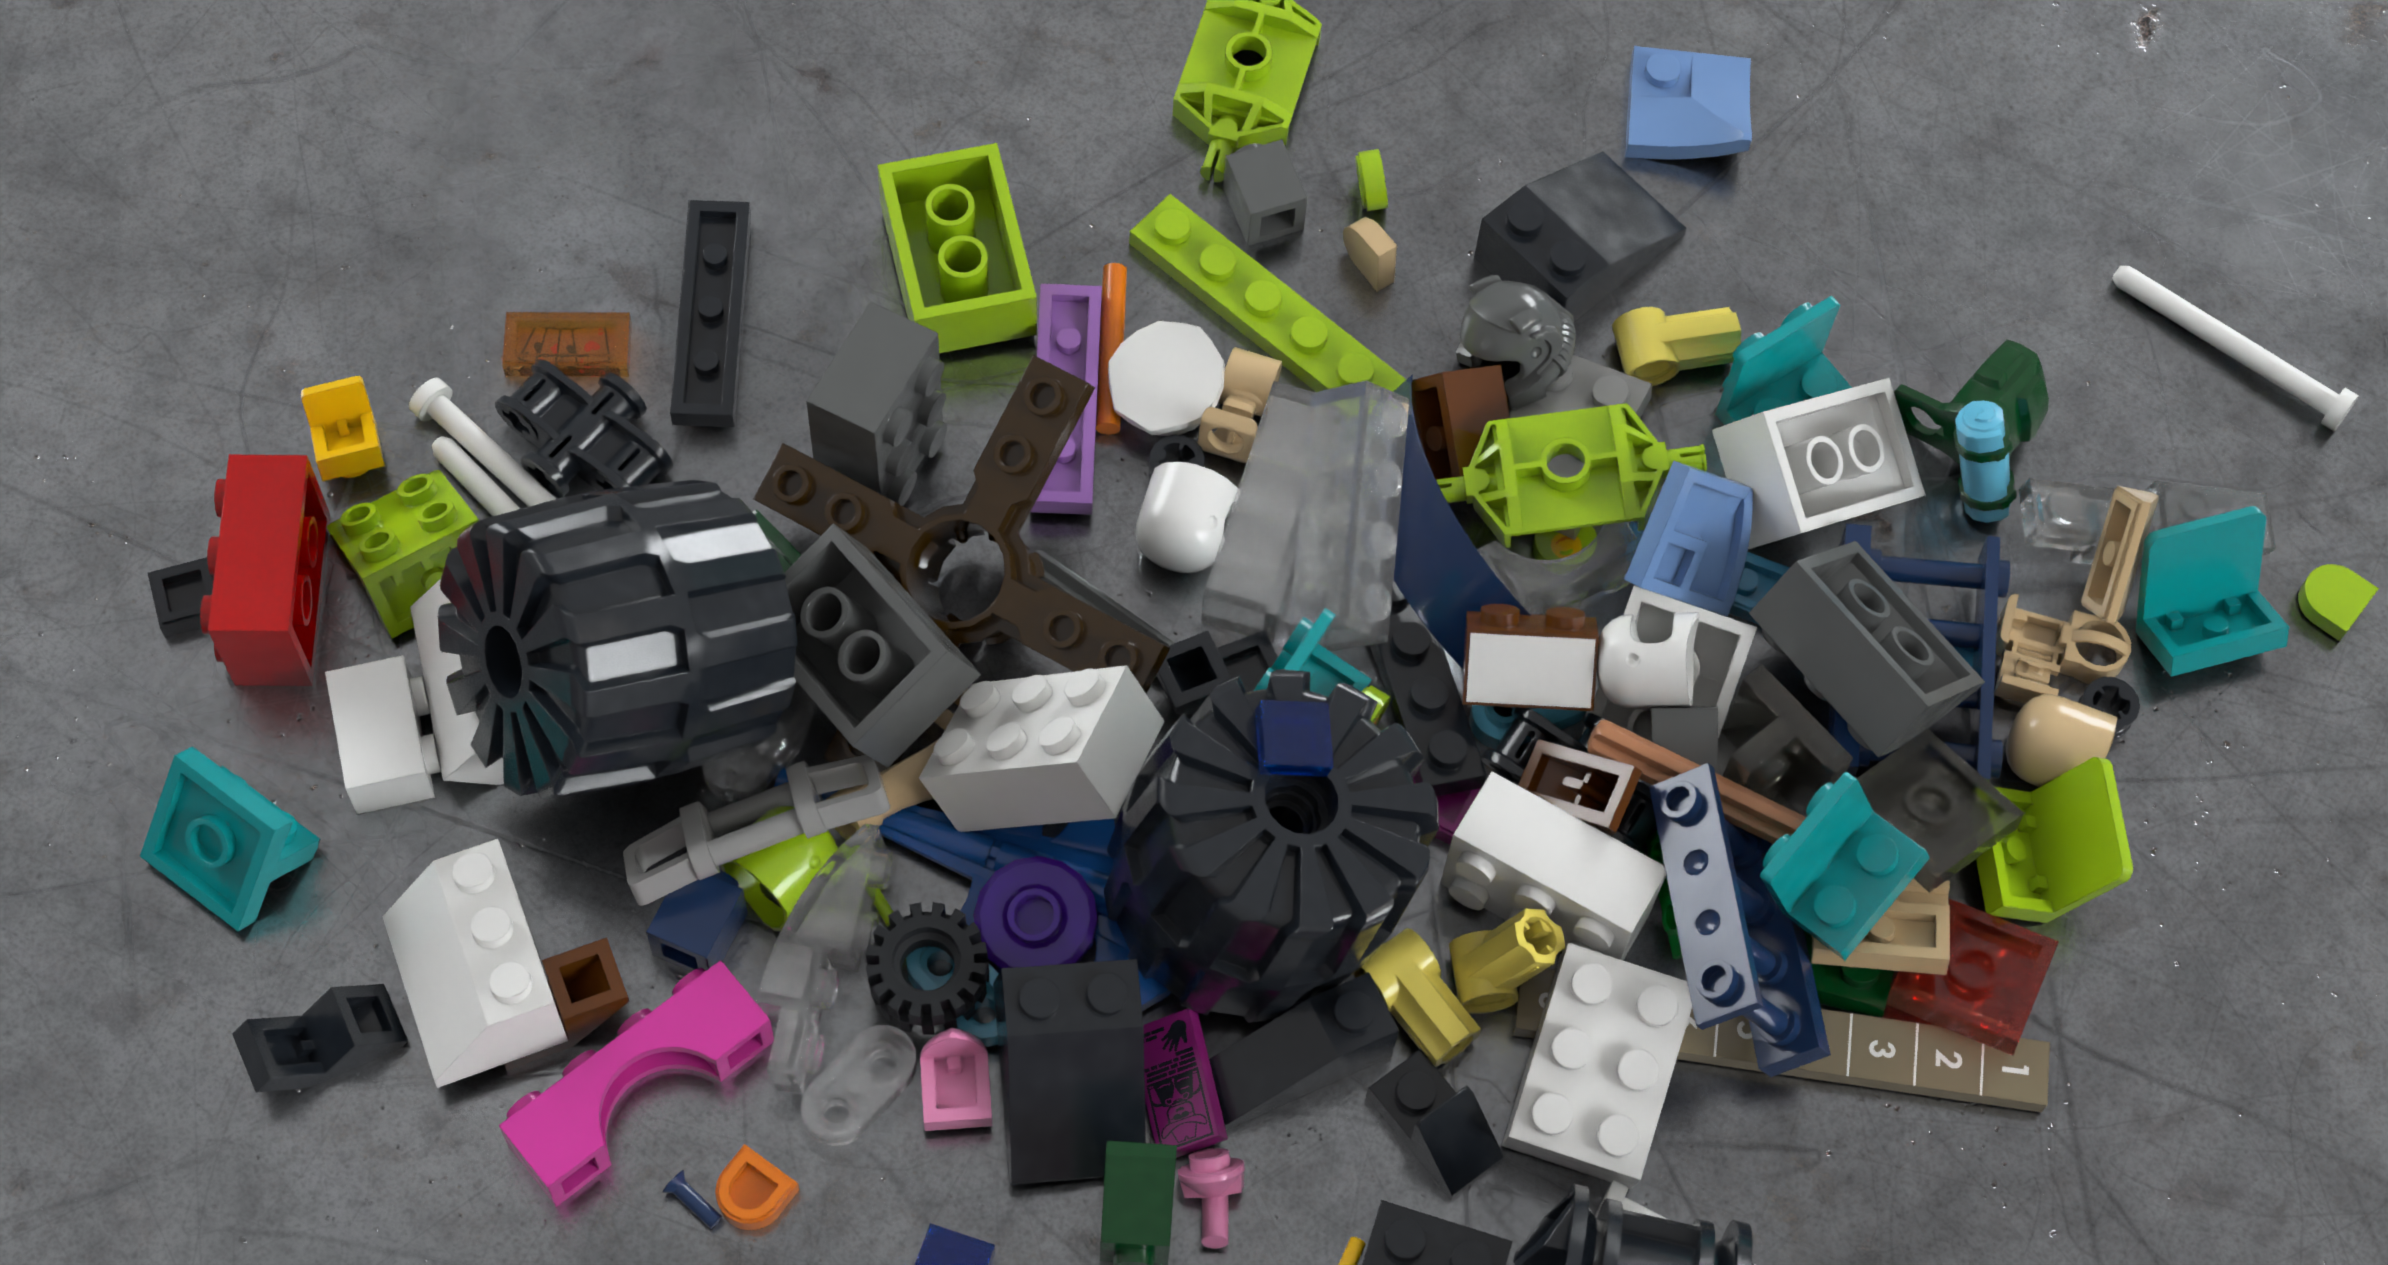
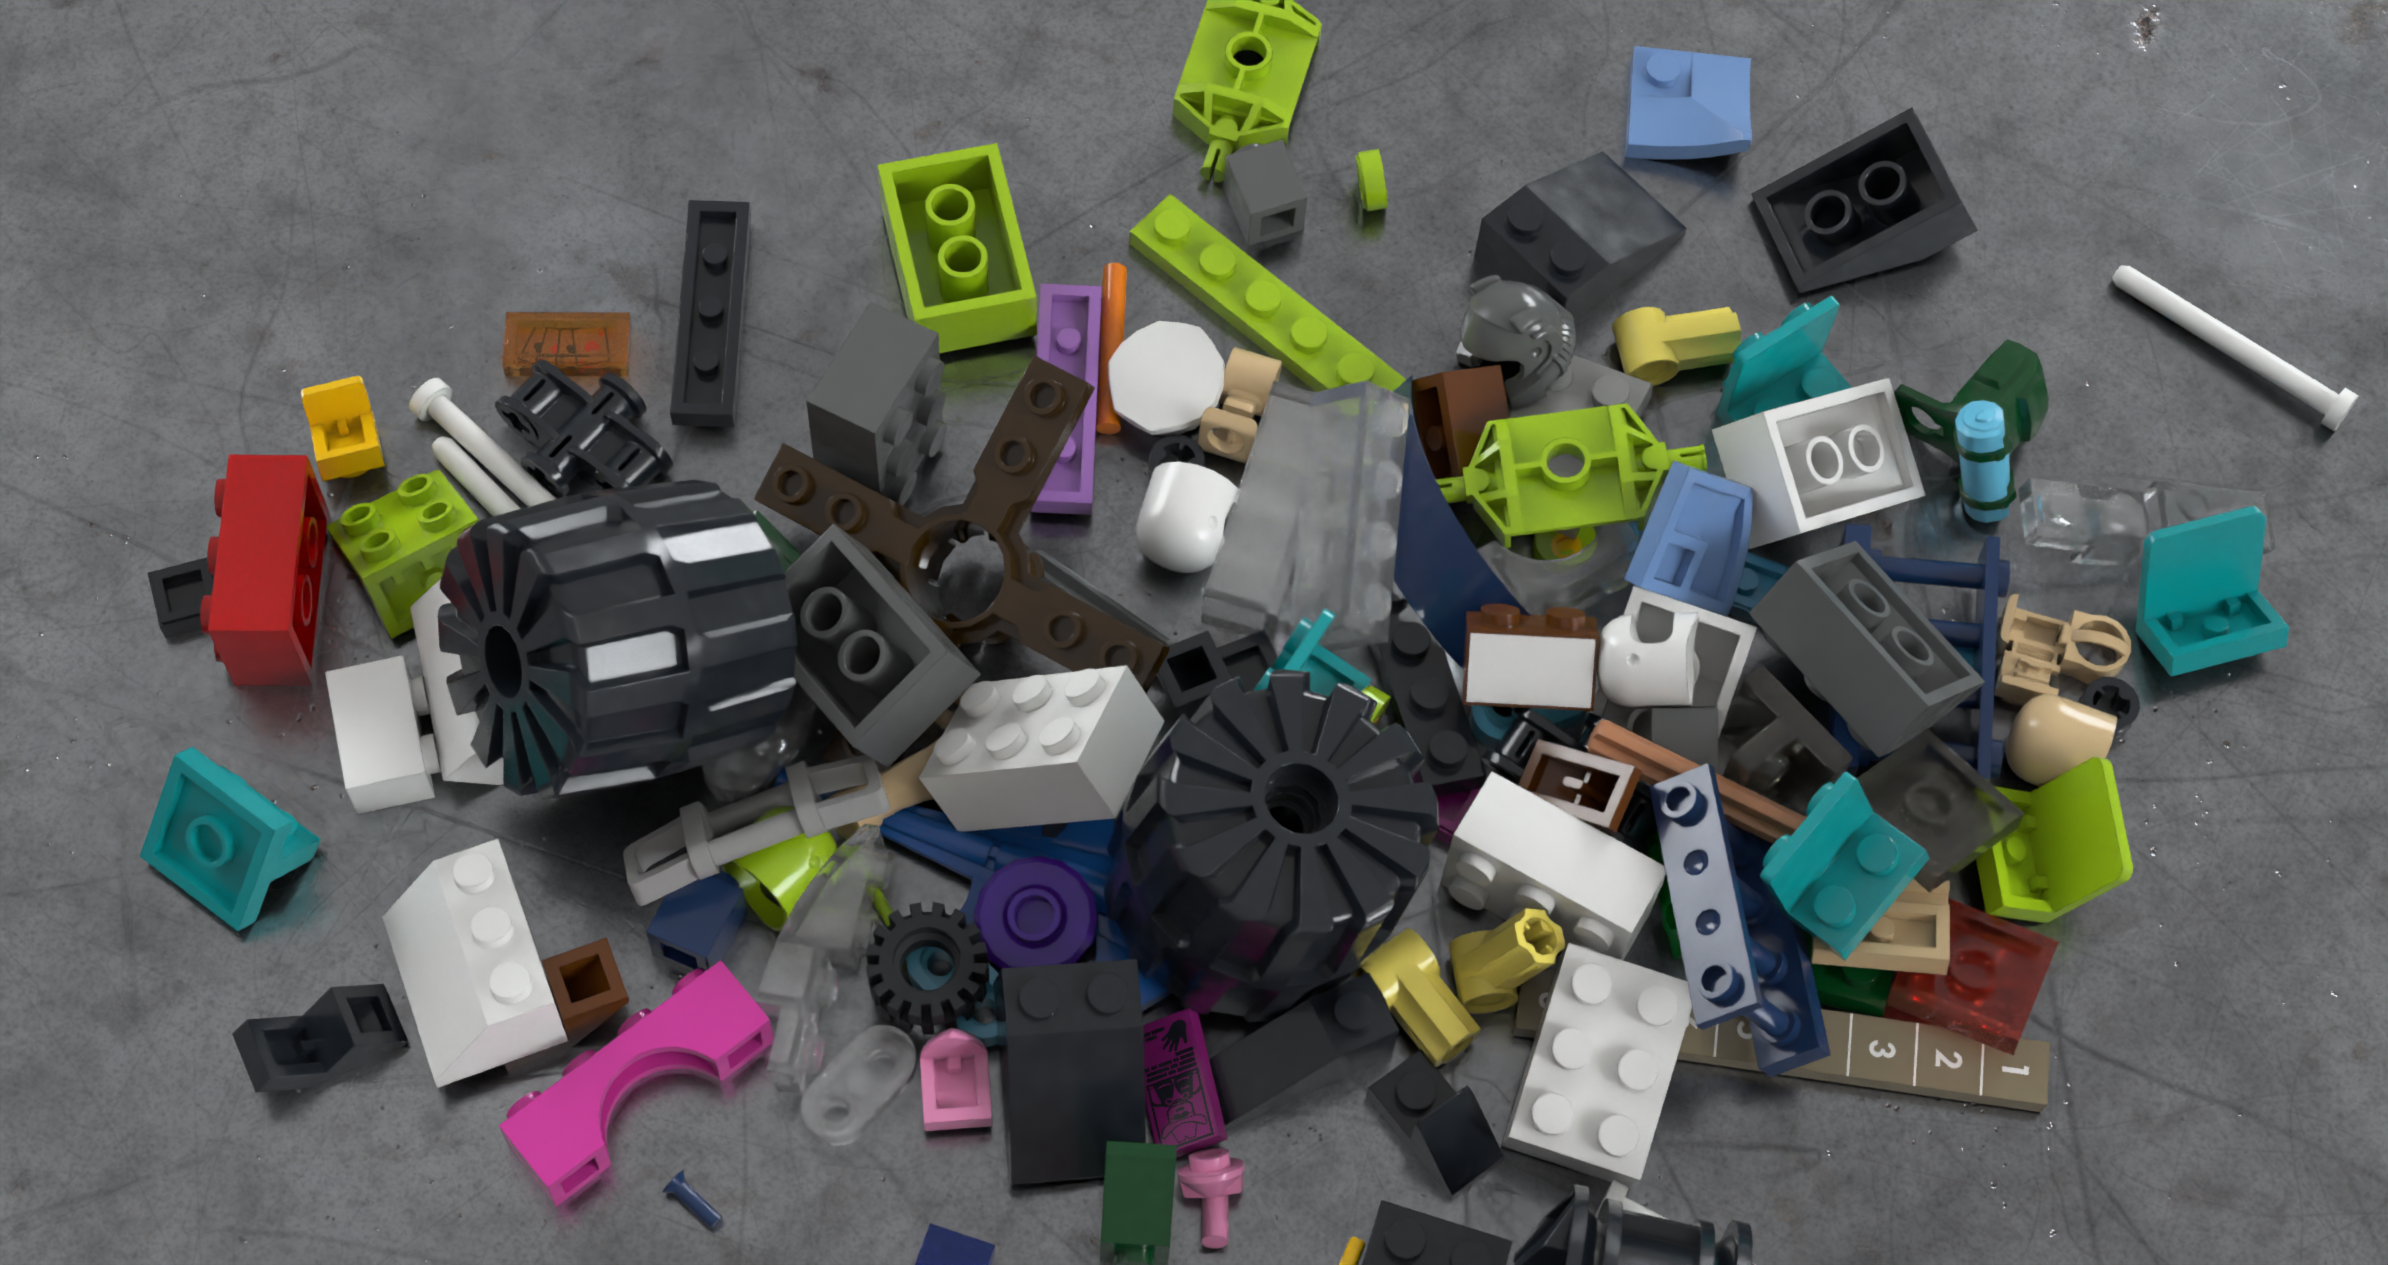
(753, 1191): orange tile -> none
(1294, 738): clear blue tile -> none
(1371, 252): tan tile -> none
(1865, 206): none -> black slope
(2119, 552): tan slope -> none
(2334, 598): lime tile -> none

